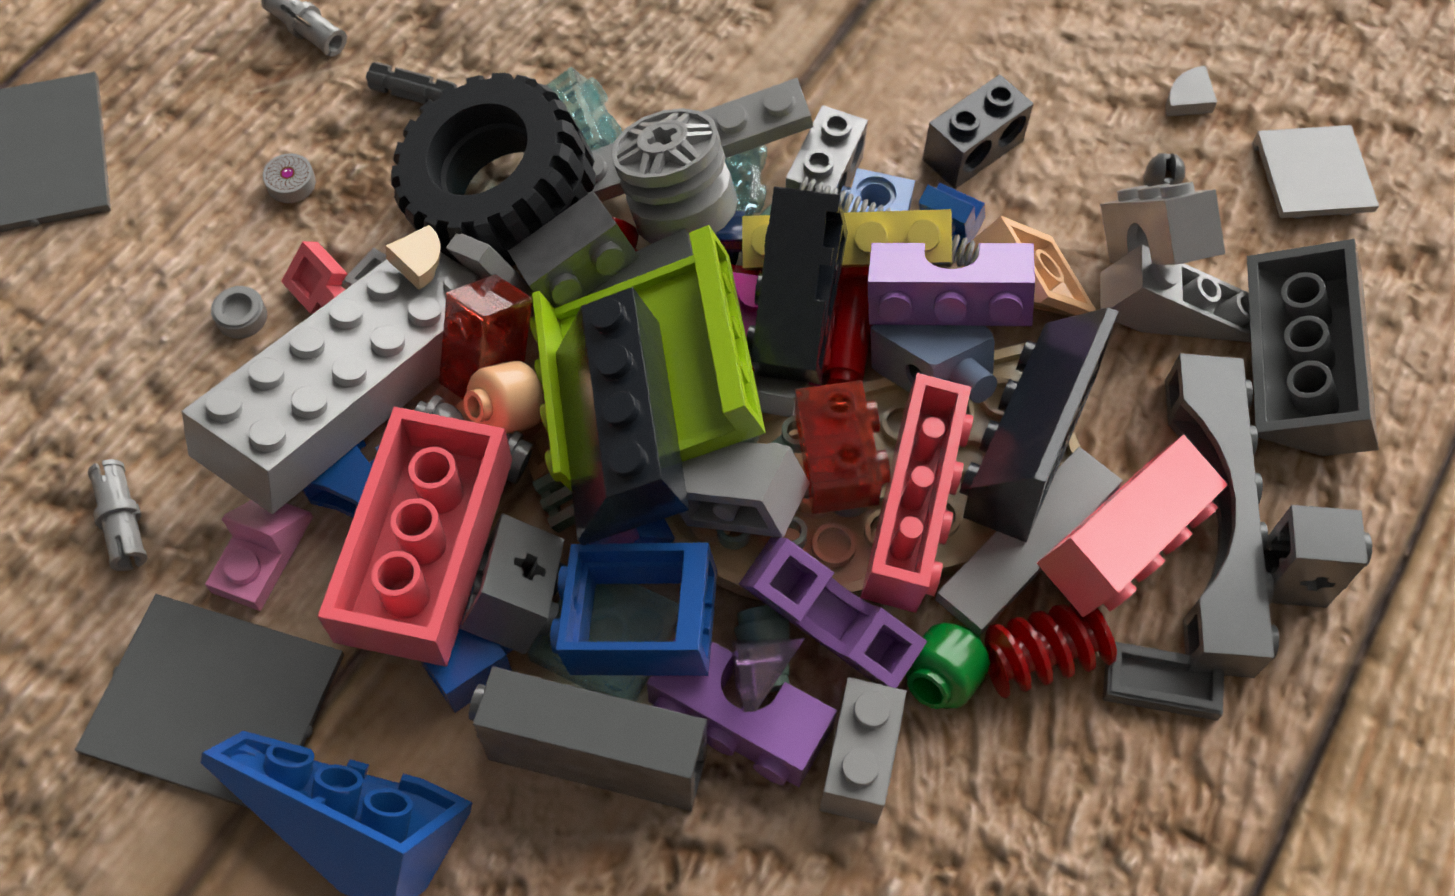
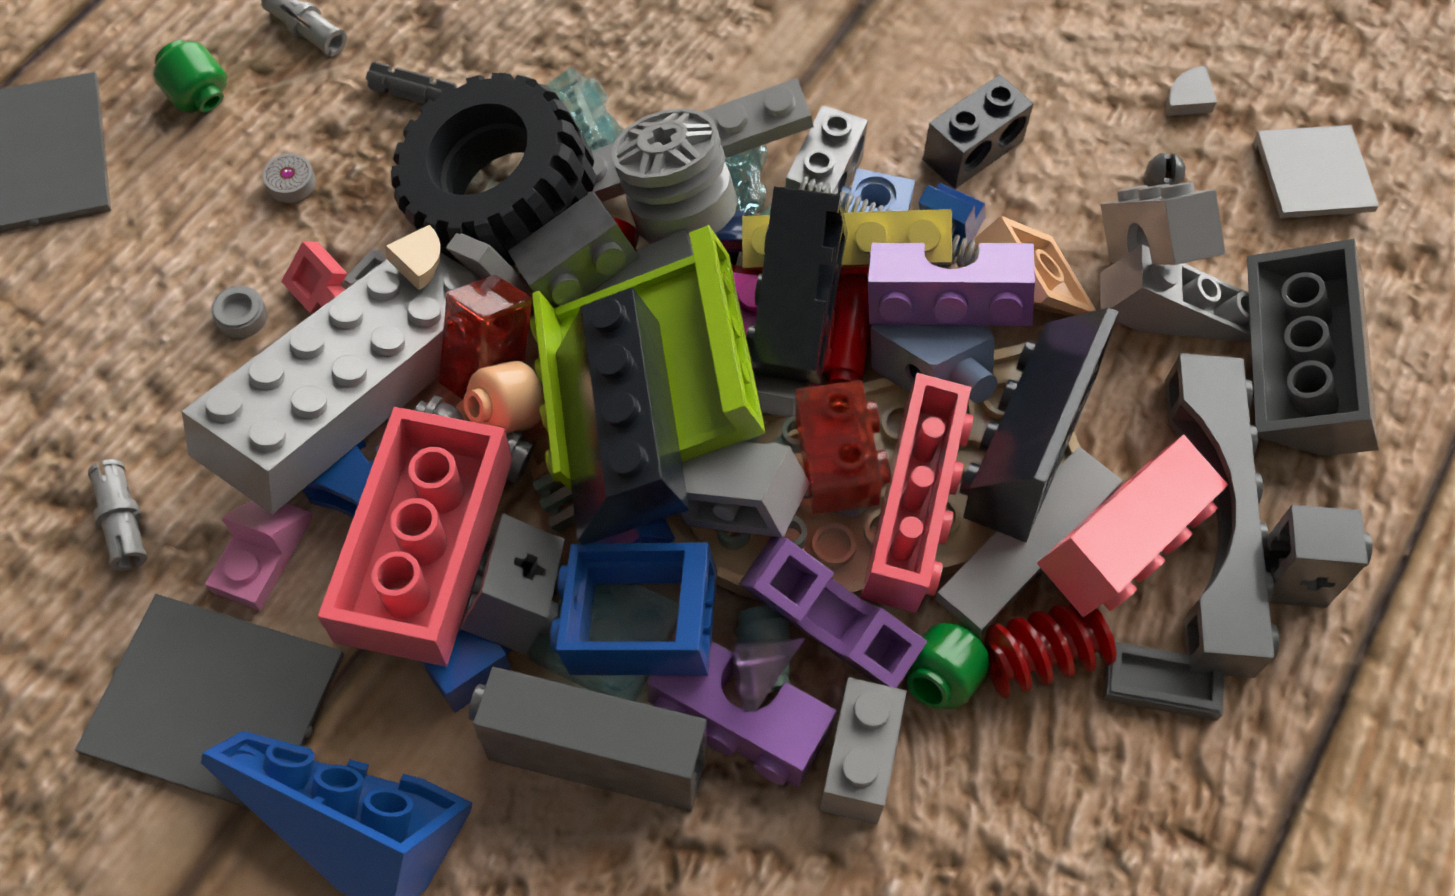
(189, 76): none -> green head

